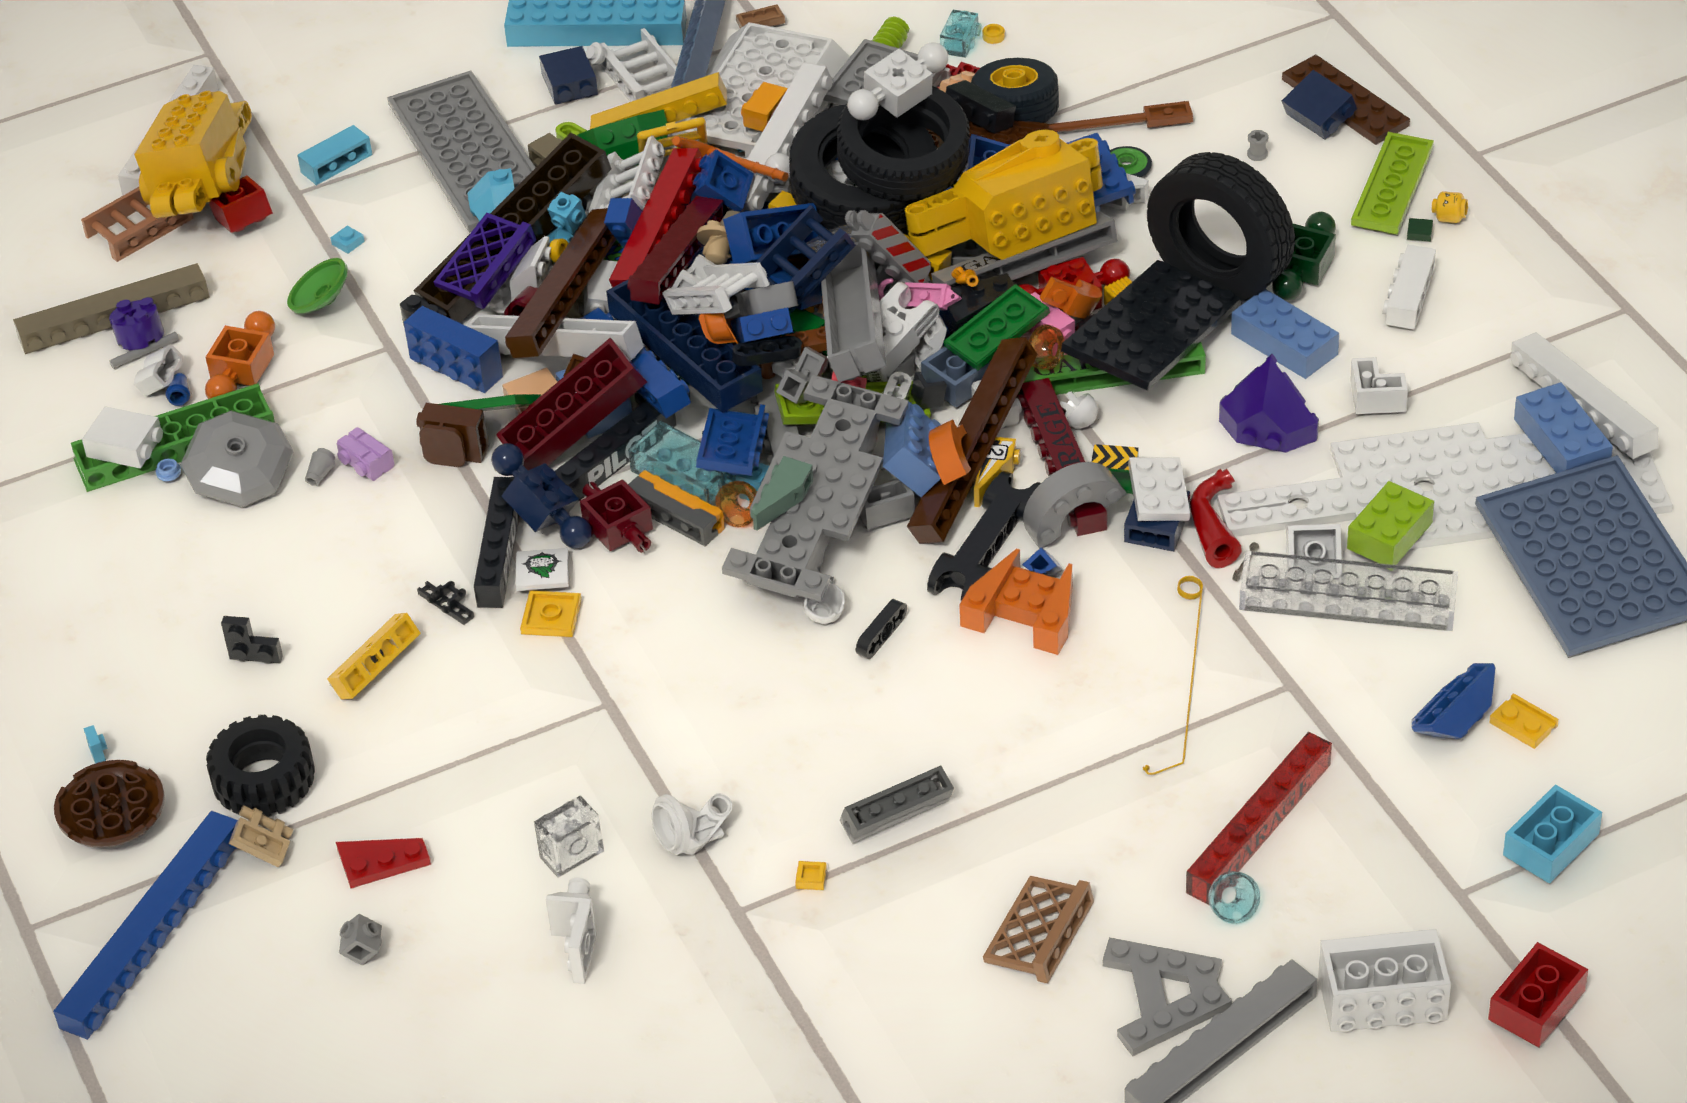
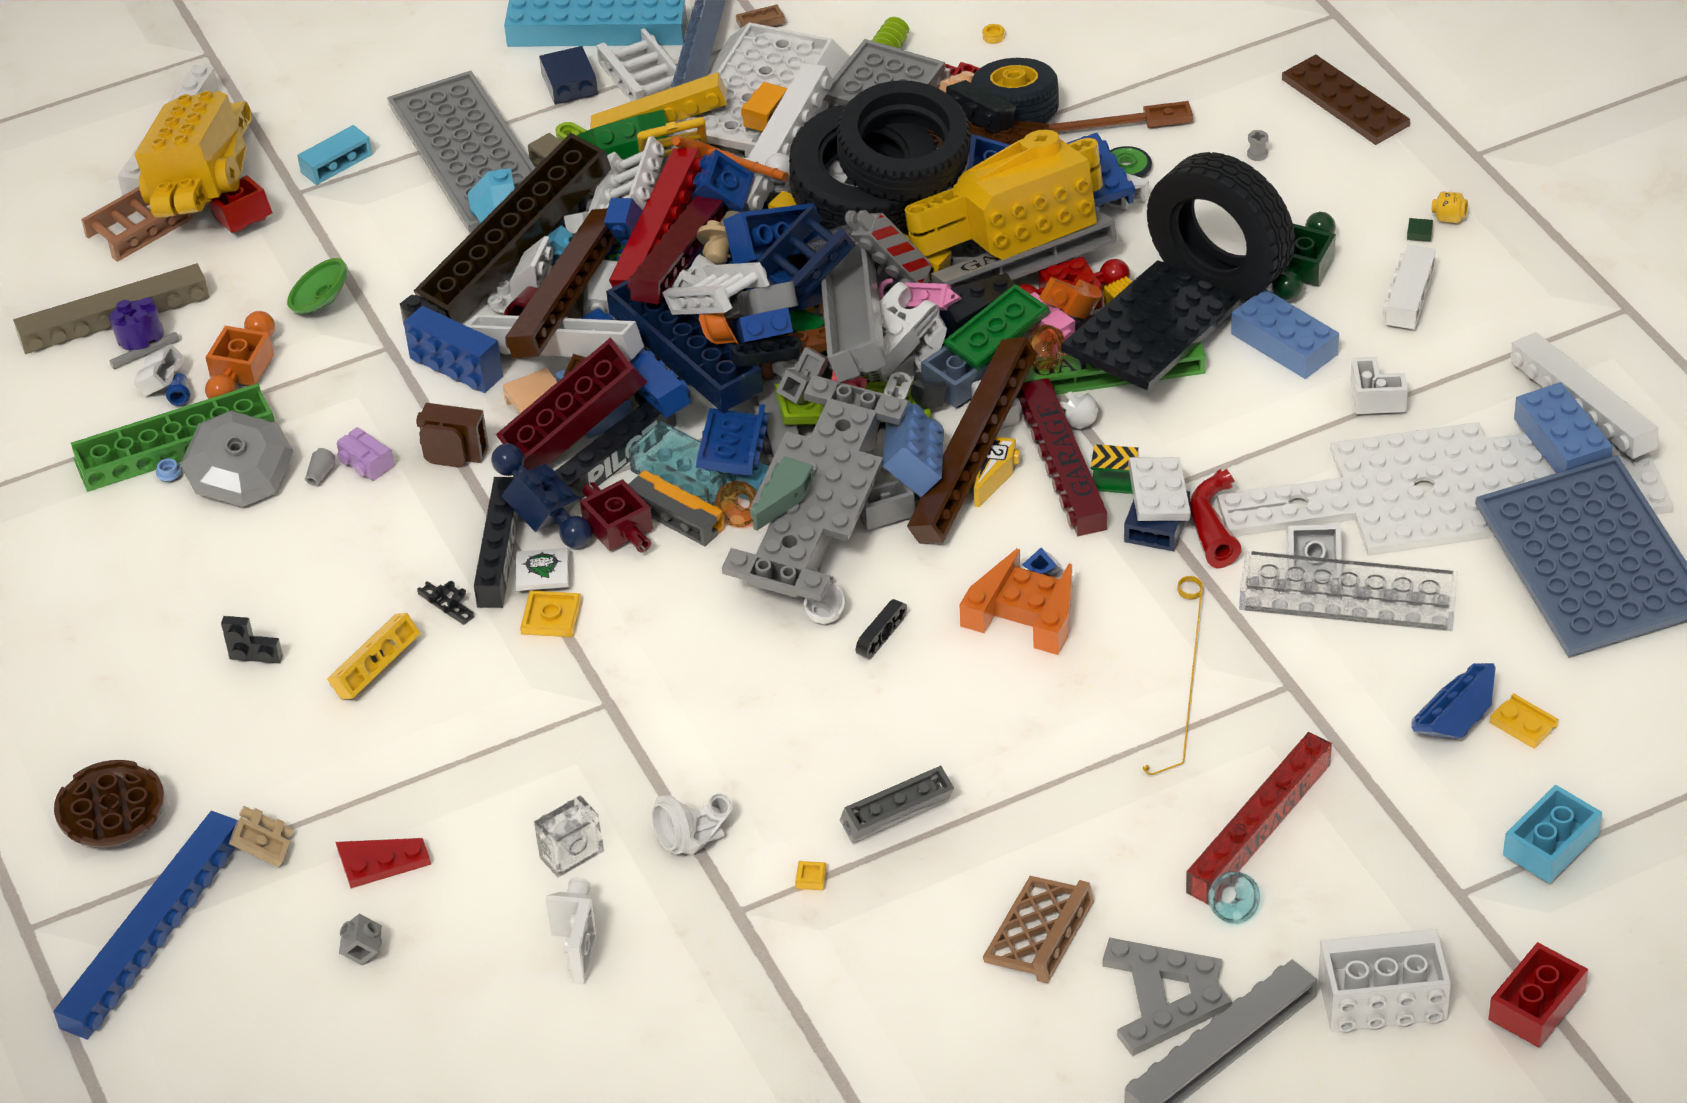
(95, 743): medium azure plate -> none
(122, 437): white brick -> none
(256, 741): black tyre -> none
(347, 239): medium azure plate -> none
(497, 403): green tile -> none
(500, 265): dark purple fence -> none
(557, 248): yellow tile -> none
(567, 212): medium azure brick -> none
(596, 53): white plate -> none
(898, 82): white brick -> none
(948, 451): orange arch -> none
(960, 33): clear light blue brick -> none
(965, 277): light orange arm -> none
(971, 562): black piece -> none
(1065, 491): light grey brick -> none
(1237, 574): clear smoke hinge -> none
(1268, 411): dark purple wedge -> none
(1319, 104): dark blue brick -> none
(1390, 524): lime brick -> none
(1392, 183): lime plate -> none

